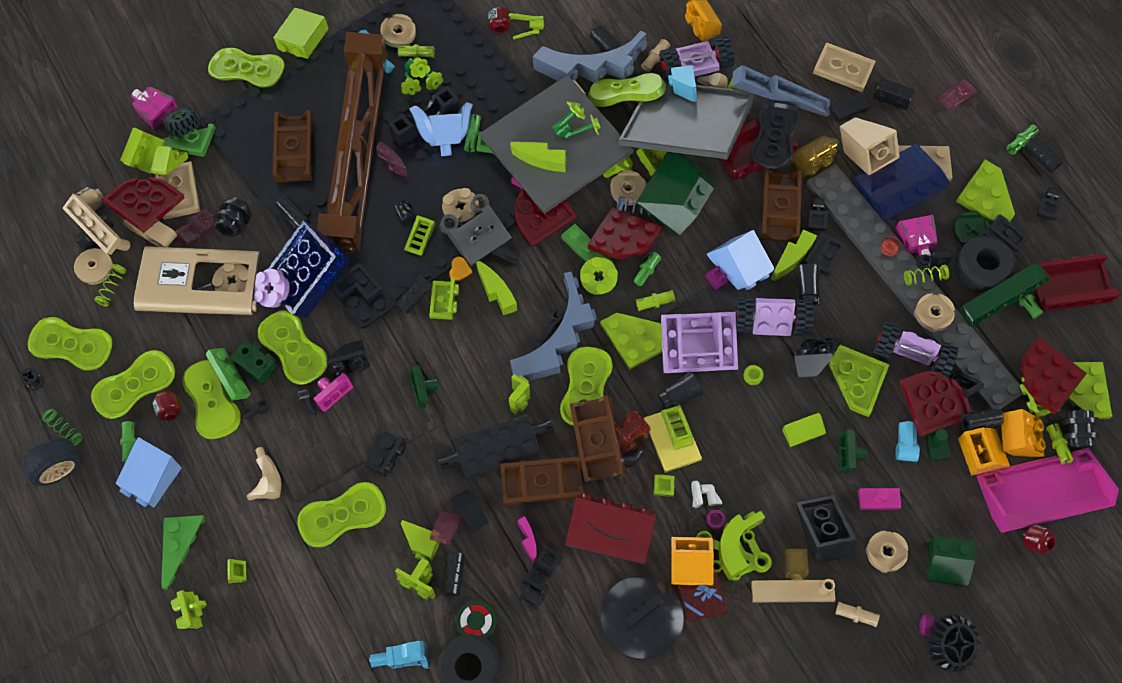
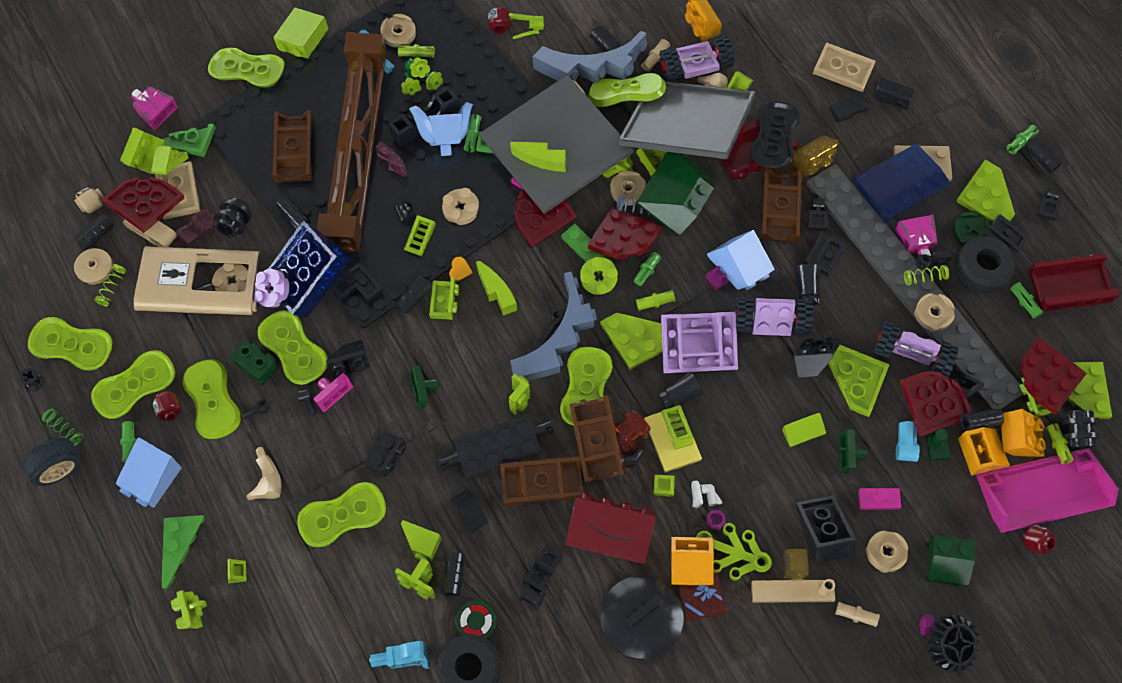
(94, 225): tan piece -> none
(181, 121): black wheel -> none
(228, 374): bright green plate -> none
(445, 527): clear pink slope -> none
(480, 235): dark grey piece -> none
(528, 544): dark pink slope -> none
(562, 127): green plant -> none
(683, 82): medium azure slope -> none
(729, 552): lime arch -> none
(753, 375): lime tile -> none
(780, 90): sand blue slope -> none
(794, 254): lime slope -> none
(869, 144): tan slope -> none
(890, 246): clear red tile -> none
(957, 95): clear pink slope -> none
(1004, 294): dark green beam -> none

